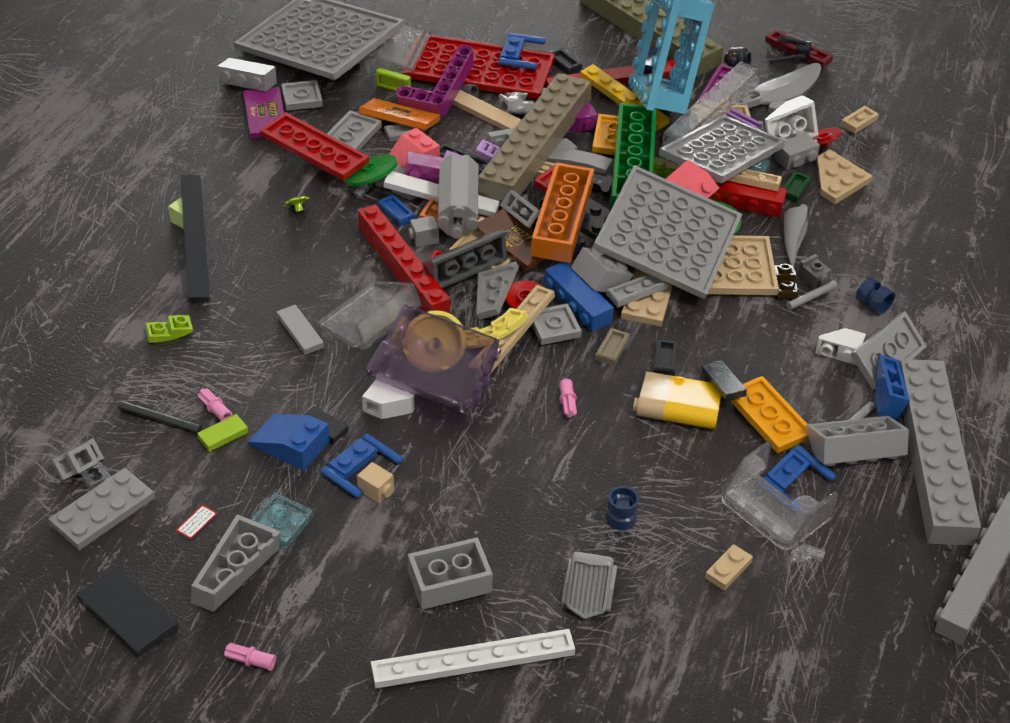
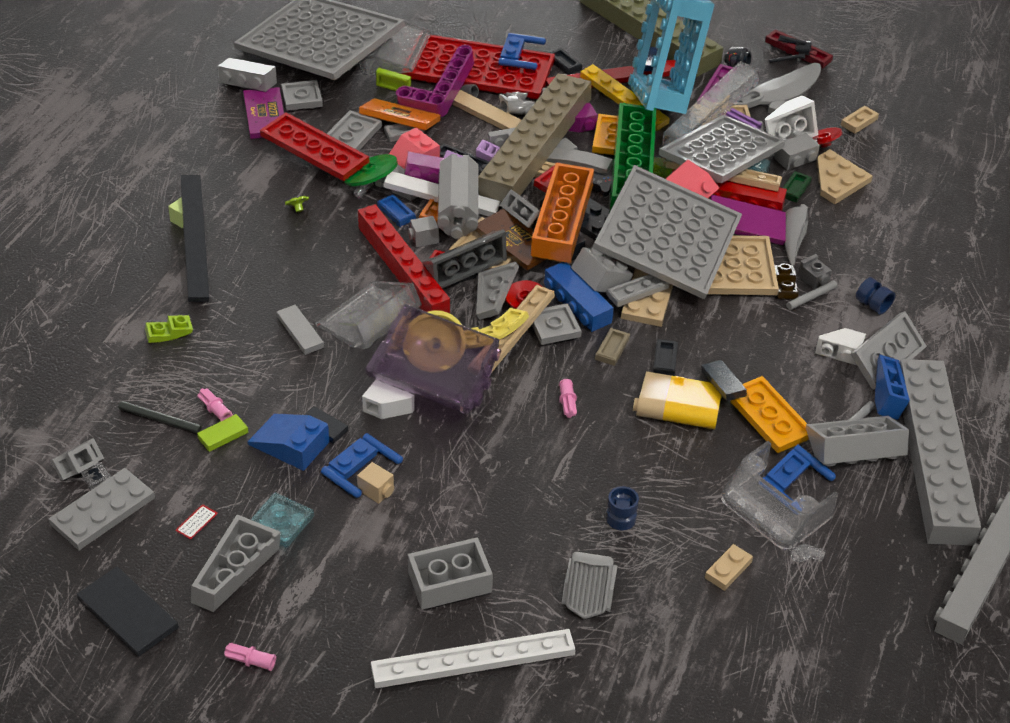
(757, 220): none -> magenta tile

